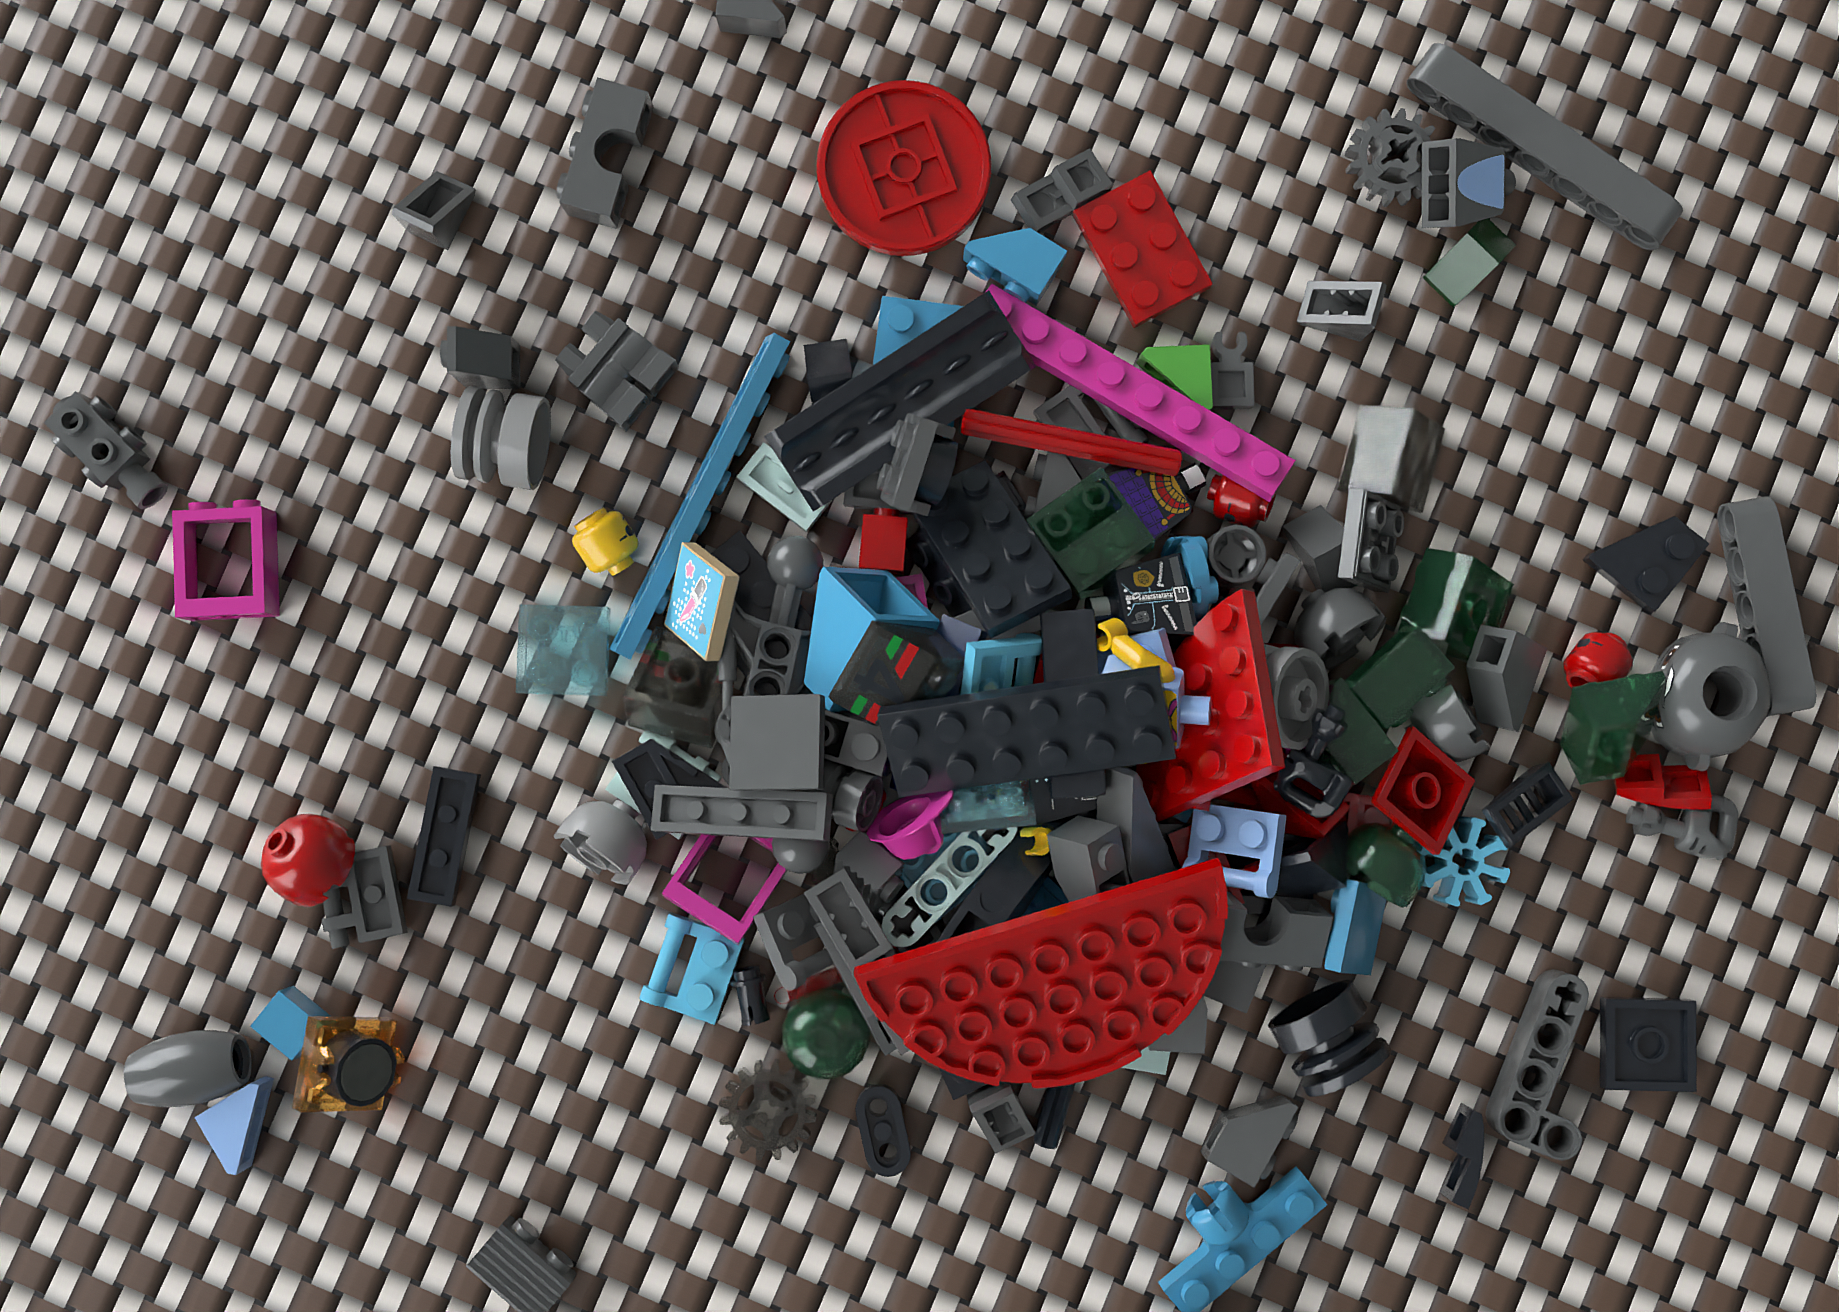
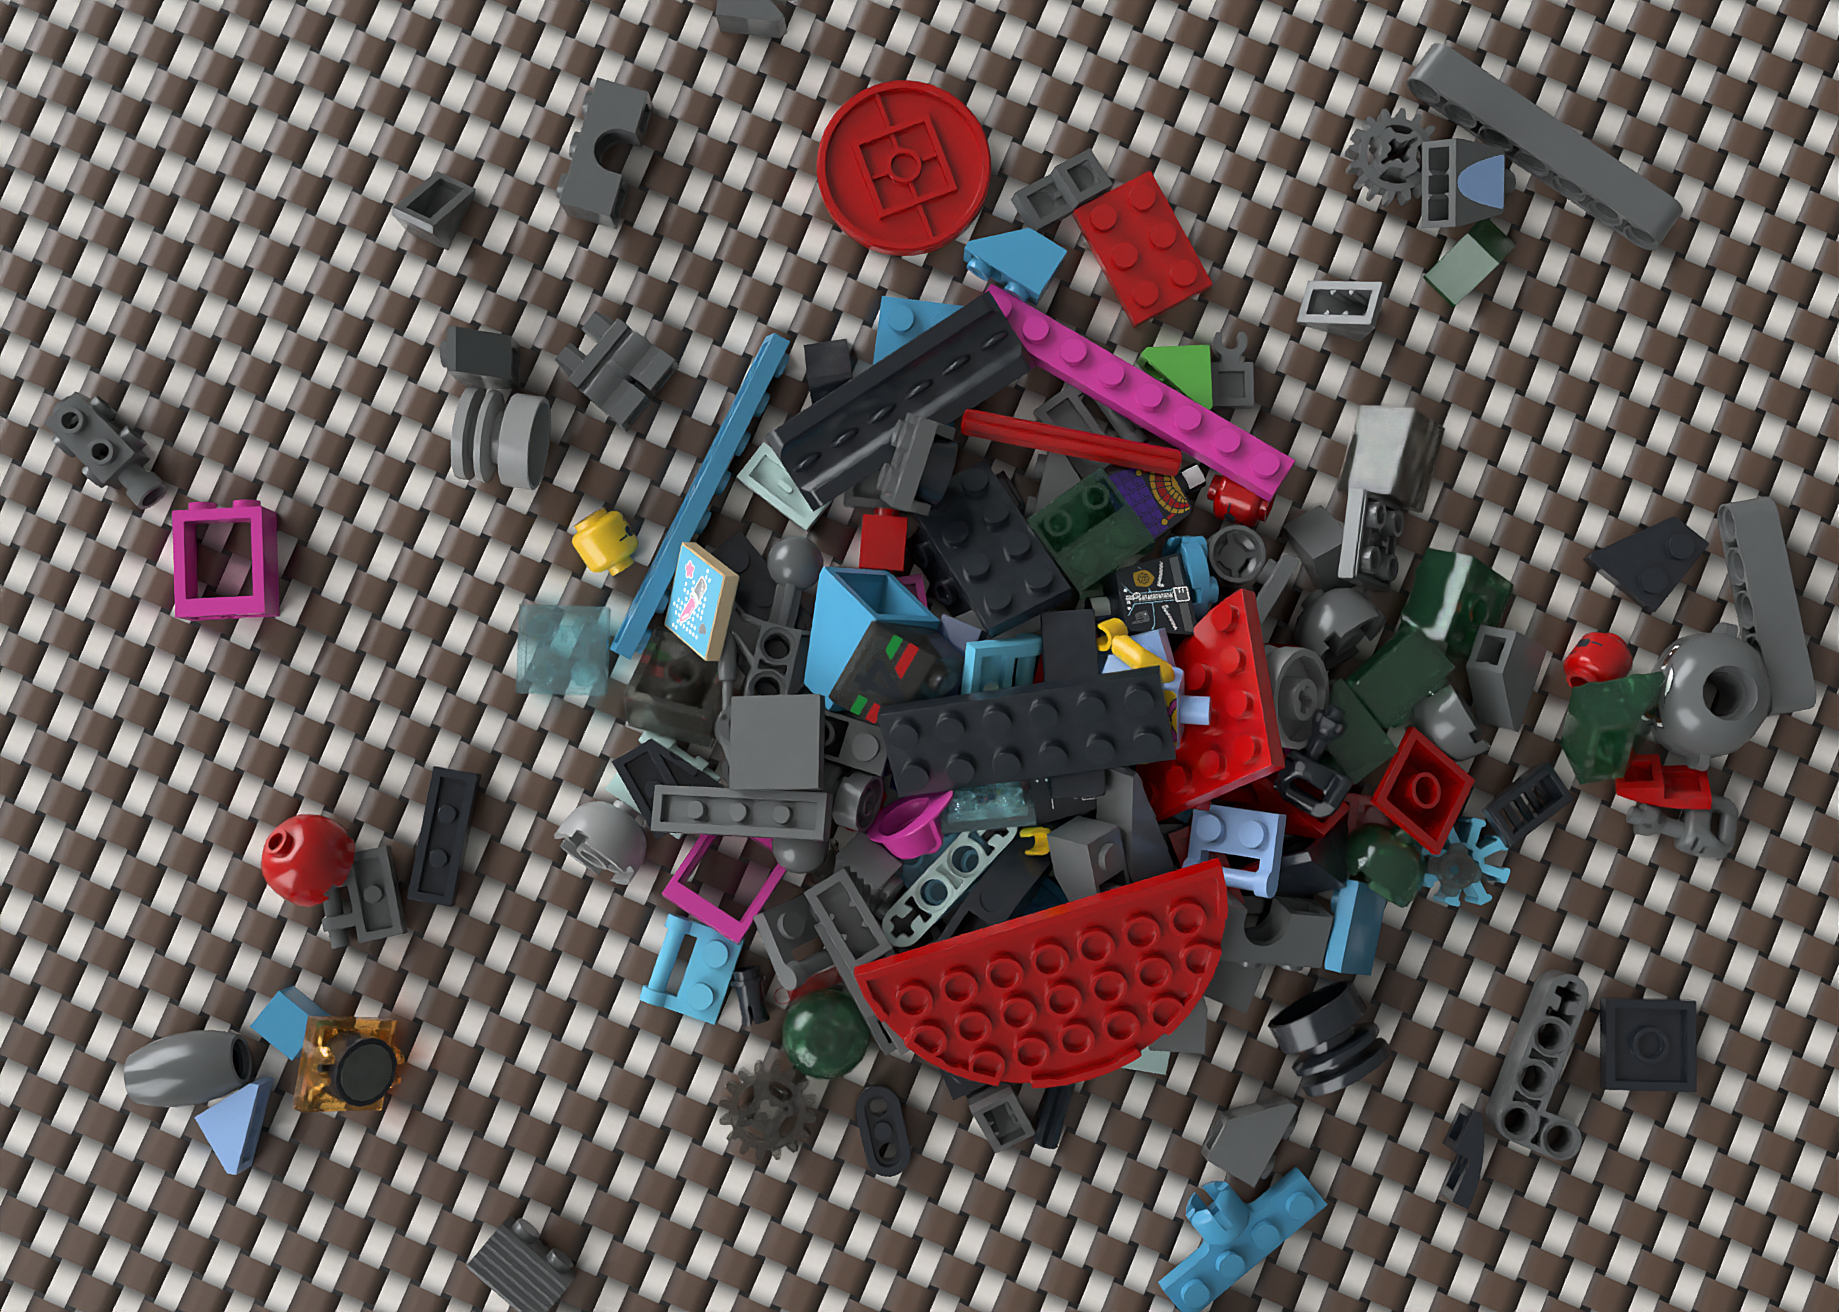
(1467, 872): none -> clear smoke plate

